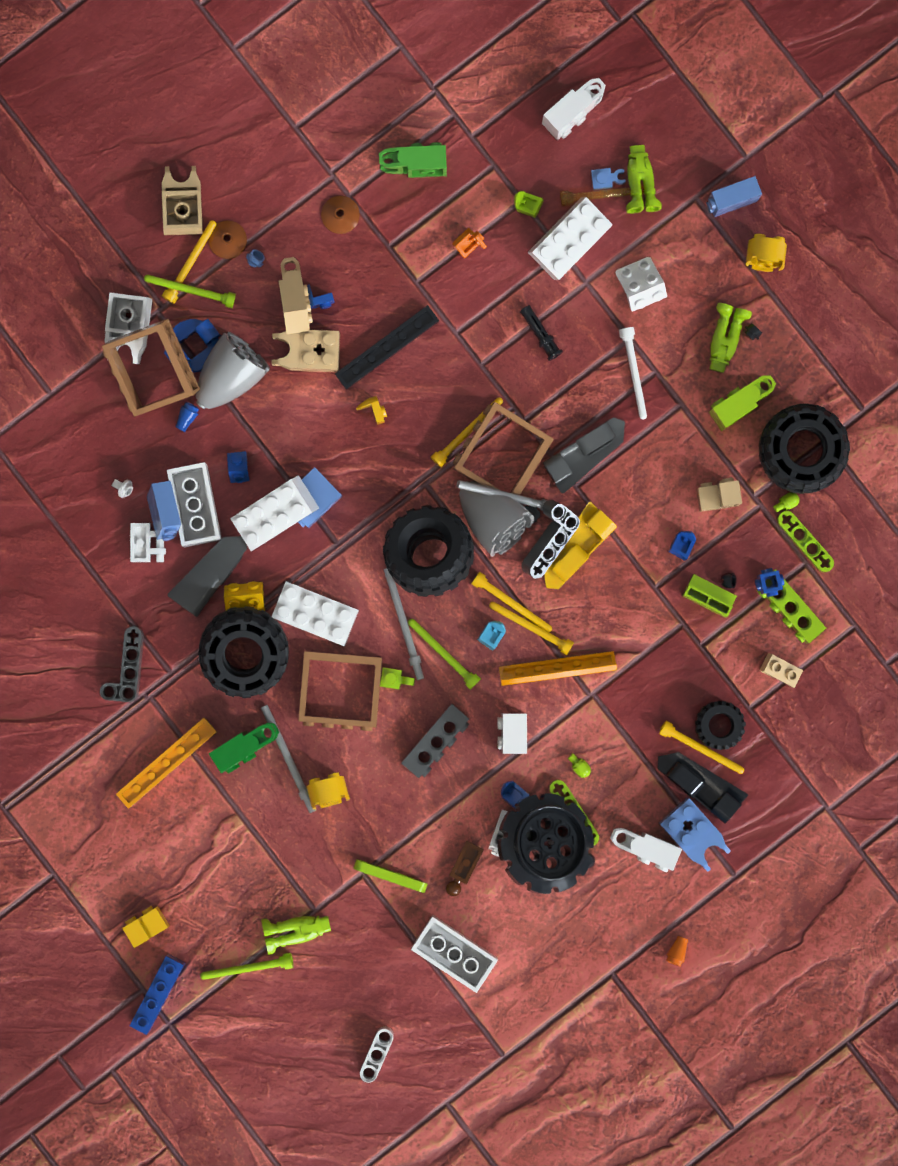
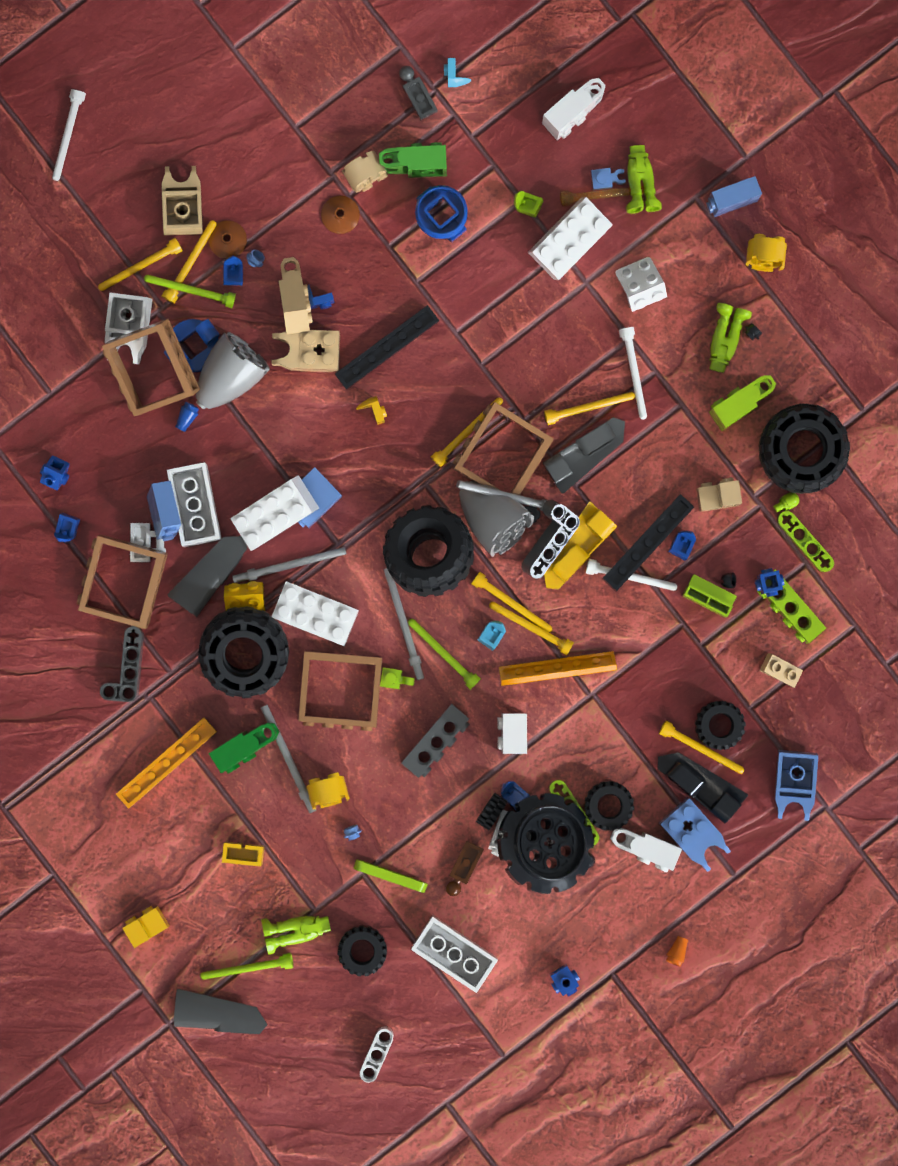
(54, 473): none -> blue brick
(66, 528): none -> blue plate
(77, 98): none -> white piece
(124, 488): white plate -> none
(152, 589): none -> medium nougat window
(157, 994): blue brick -> none
(172, 247): none -> yellow piece
(222, 1015): none -> dark grey panel
(233, 271): none -> blue plate
(238, 467): blue bracket -> none
(247, 855): none -> yellow piece
(252, 574): none -> light grey bar
(352, 832): none -> medium blue plate
(355, 966): none -> black tyre
(364, 171): none -> tan brick
(417, 93): none -> dark grey plate
(450, 71): none -> medium azure plate
(454, 225): none -> blue piece
(468, 242): orange bracket -> none
(491, 811): none -> black tyre
(545, 340): black pin -> none
(552, 416): none -> yellow piece
(561, 974): none -> blue brick
(580, 766): lime cylinder -> none
(594, 567): none -> white piece
(616, 821): none -> black tyre
(648, 543): none -> black plate
(796, 788): none -> medium blue brick

